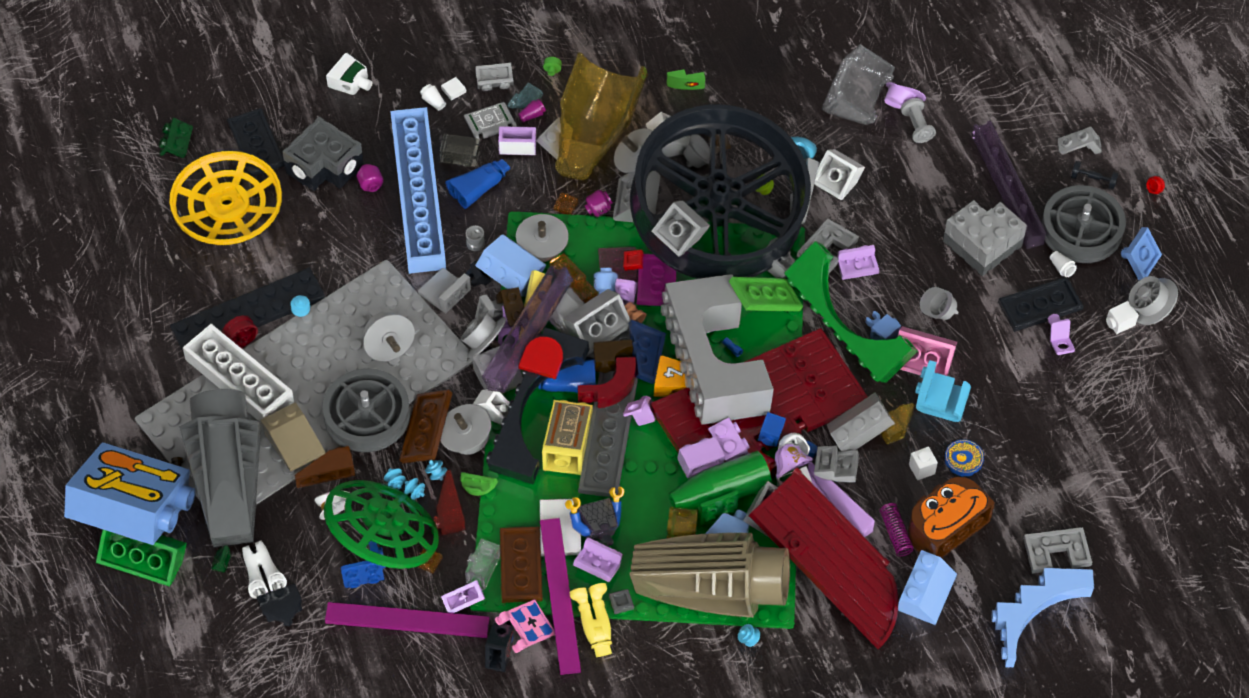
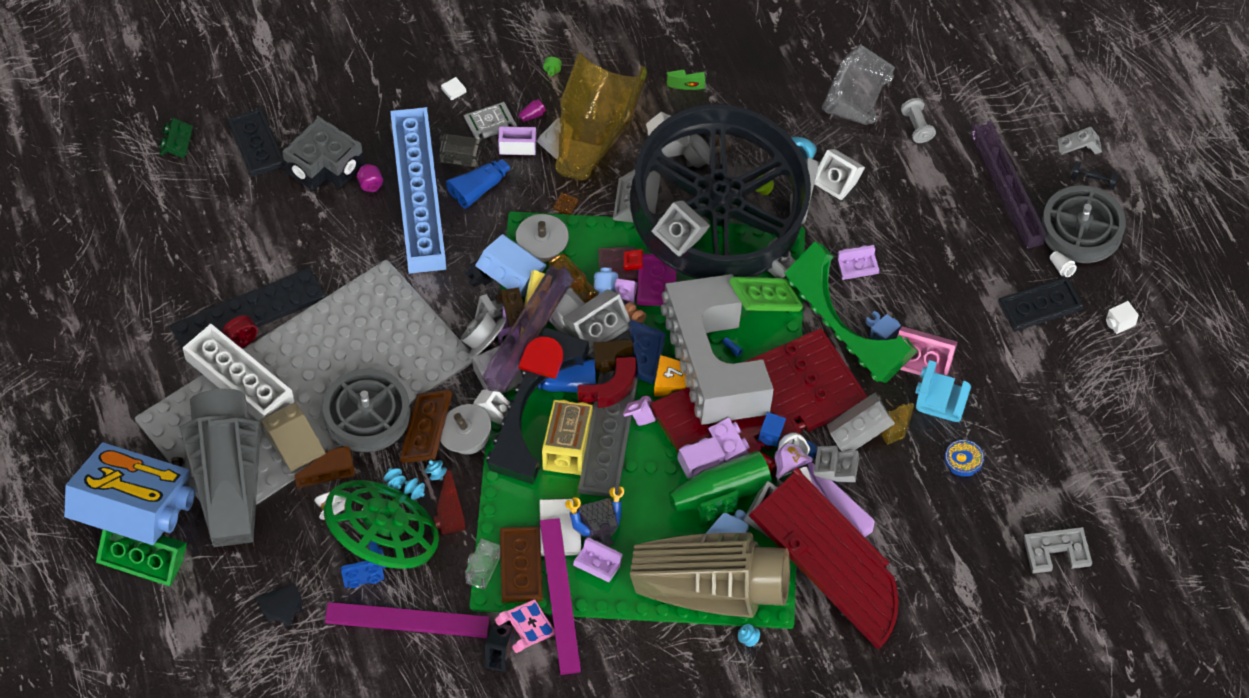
(221, 559): dark green slope -> none
(225, 191): yellow dish -> none
(262, 558): white piece -> none
(300, 306): medium azure wheel -> none
(348, 76): white torso -> none
(388, 336): light grey piece -> none
(432, 563): clear orange tile -> none
(433, 97): white cone -> none
(445, 289): light grey bracket -> none
(463, 597): lavender slope -> none
(475, 238): light grey wheel -> none
(477, 484): bright green tile -> none
(494, 76): light grey bracket -> none
(527, 95): clear light blue slope -> none
(598, 203): magenta head -> none
(599, 629): light yellow piece -> none
(621, 601): dark grey tile -> none
(629, 149): light grey piece -> none
(681, 522): clear yellow brick -> none
(831, 233): light grey plate -> none
(890, 525): magenta piece -> none
(898, 95): lavender piece -> none
(923, 463): white brick -> none
(927, 588): light blue slope -> none
(938, 303): light grey piece -> none
(949, 516): brick -> none
(984, 235): light grey piece -> none
(1052, 587): light blue arch -> none
(1060, 334): lavender bracket -> none
(1142, 253): medium blue tile -> none
(1153, 299): light grey piece -> none
(1155, 185): red plate -> none

